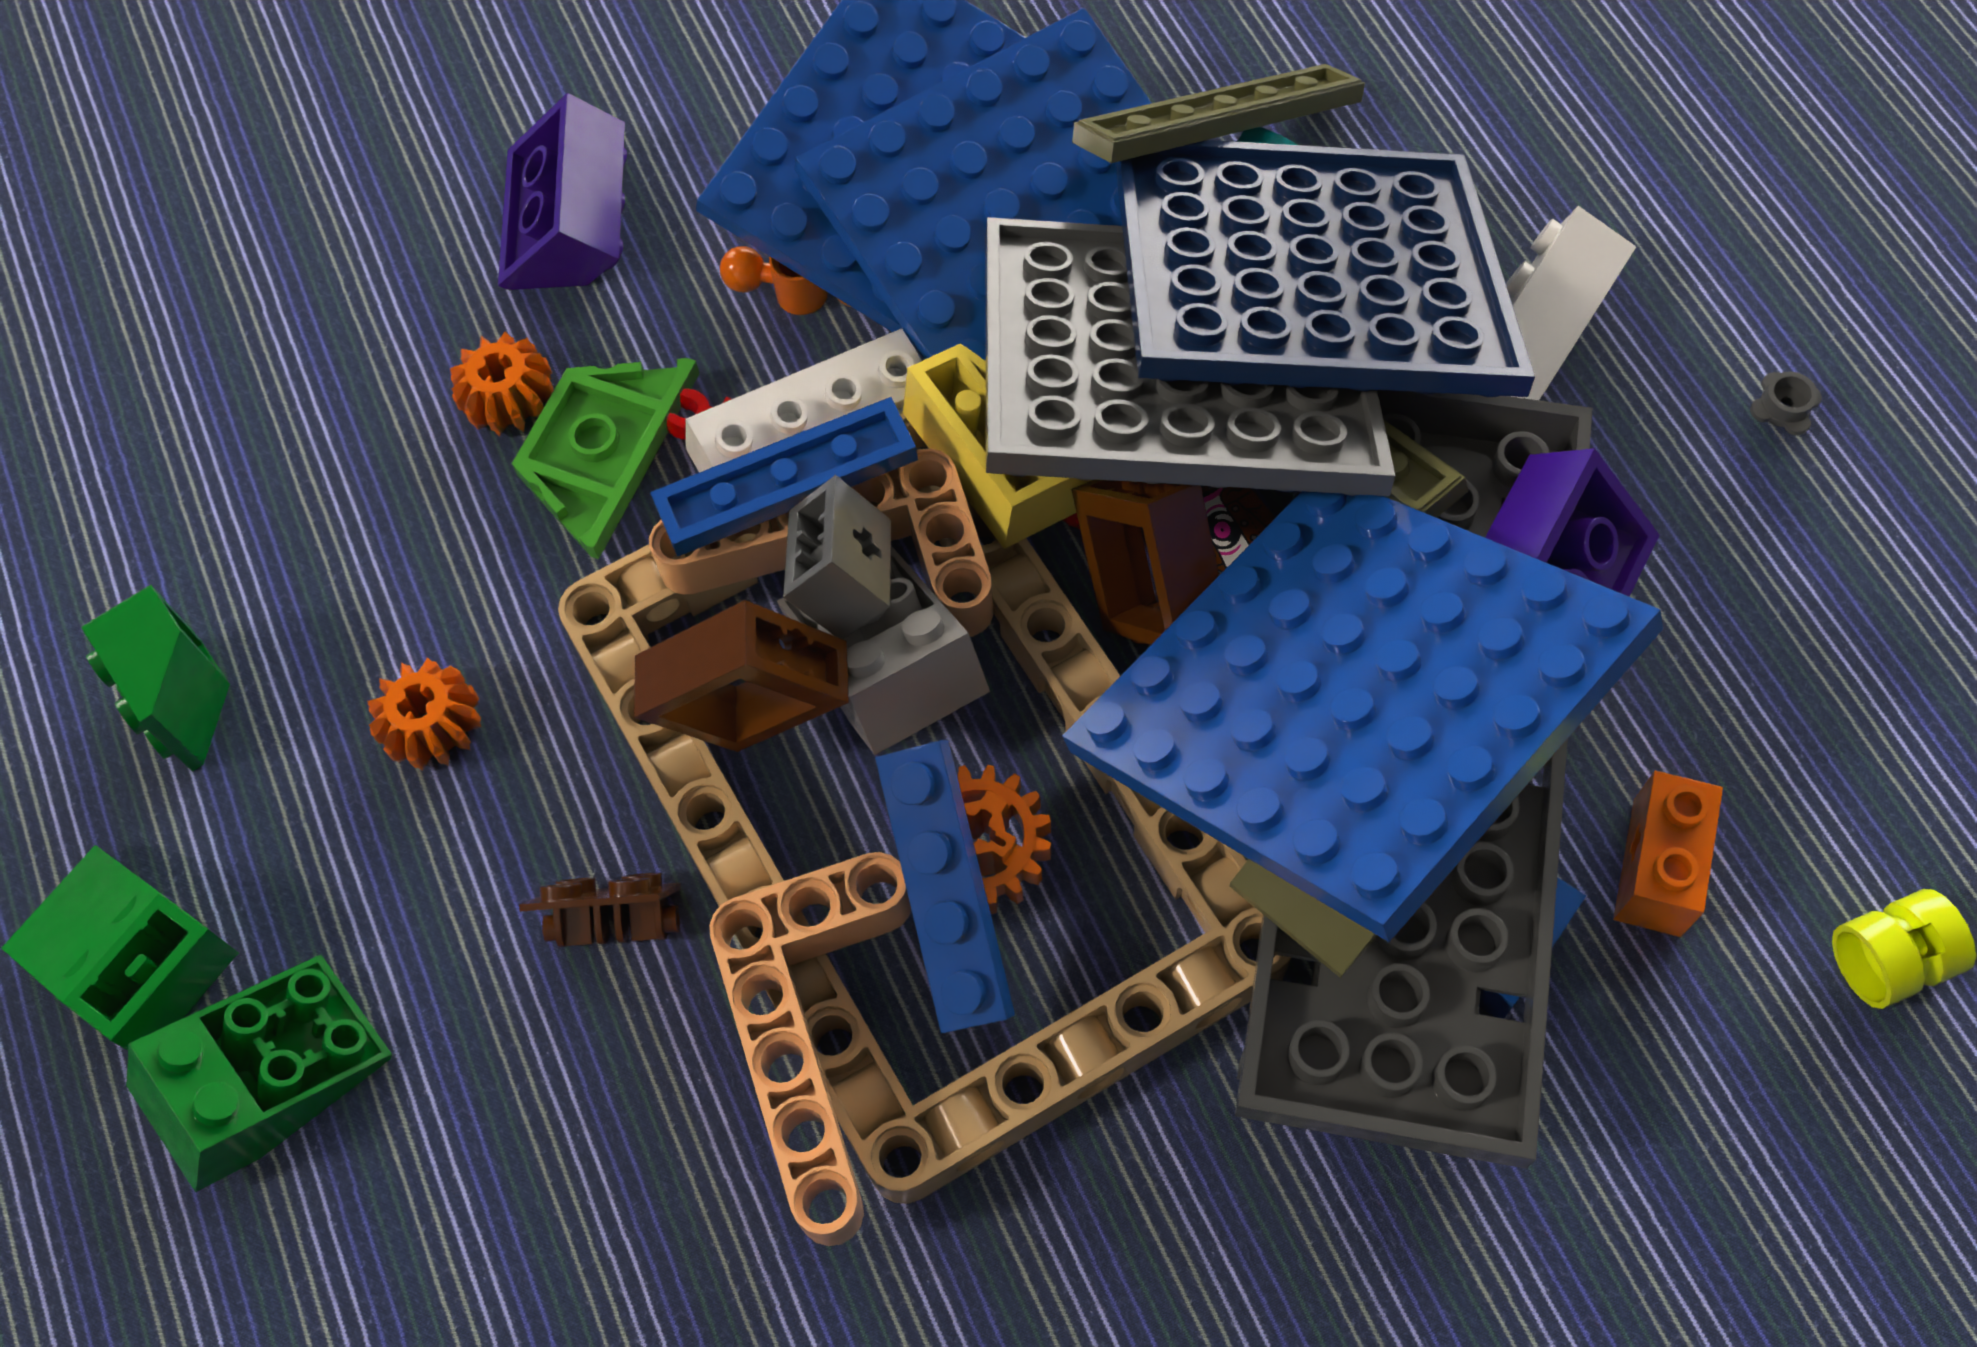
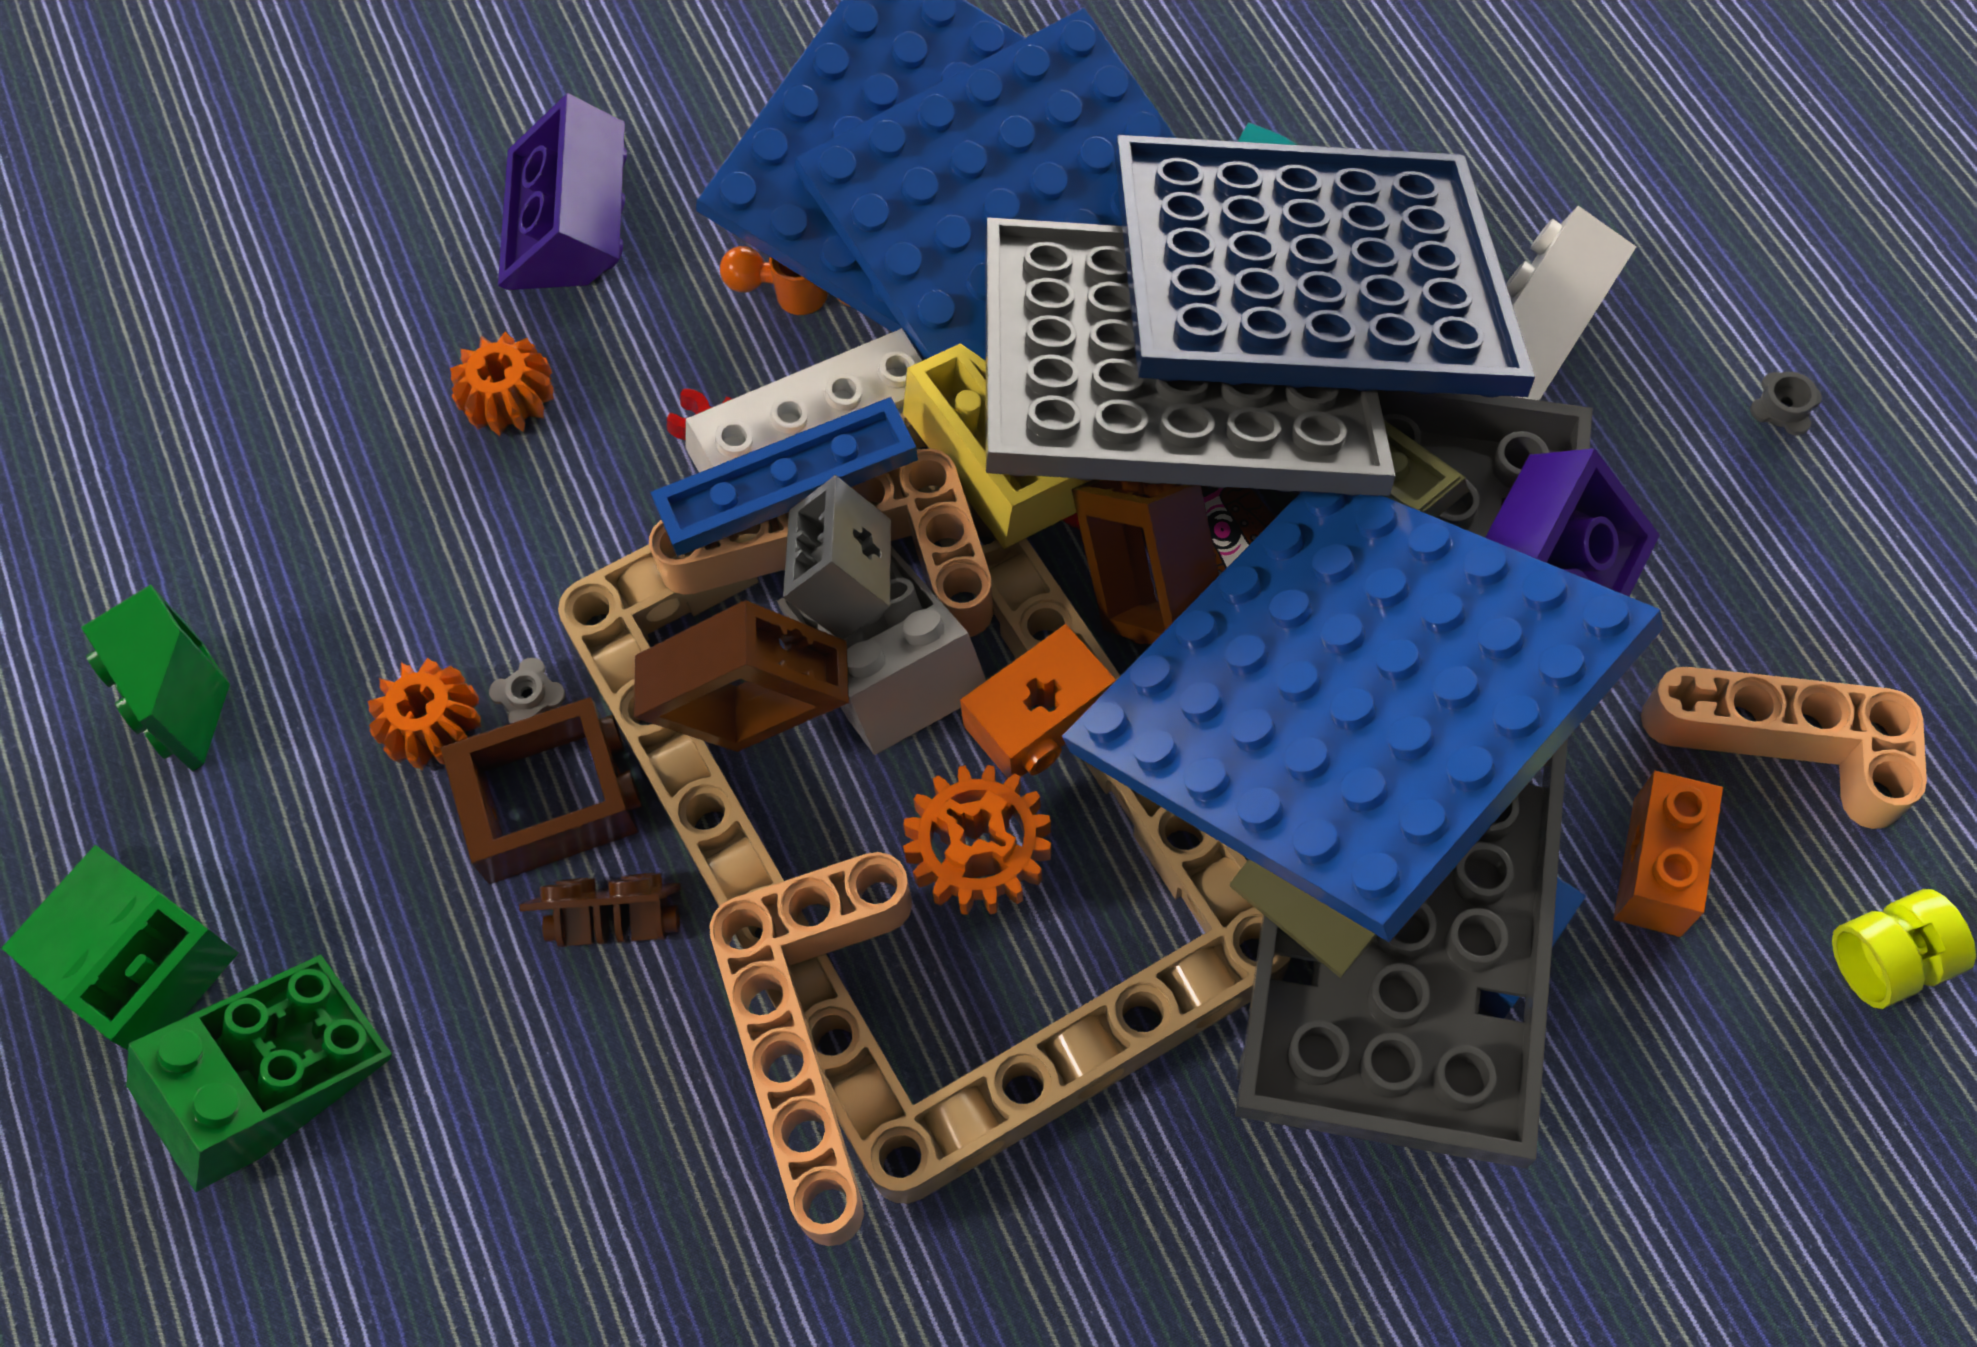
(505, 856): none -> reddish brown window
(532, 676): none -> light grey plate
(599, 443): bright green wing -> none
(945, 886): blue plate -> none
(1050, 674): none -> orange brick
(1216, 112): olive tile -> none
(1699, 712): none -> light nougat beam

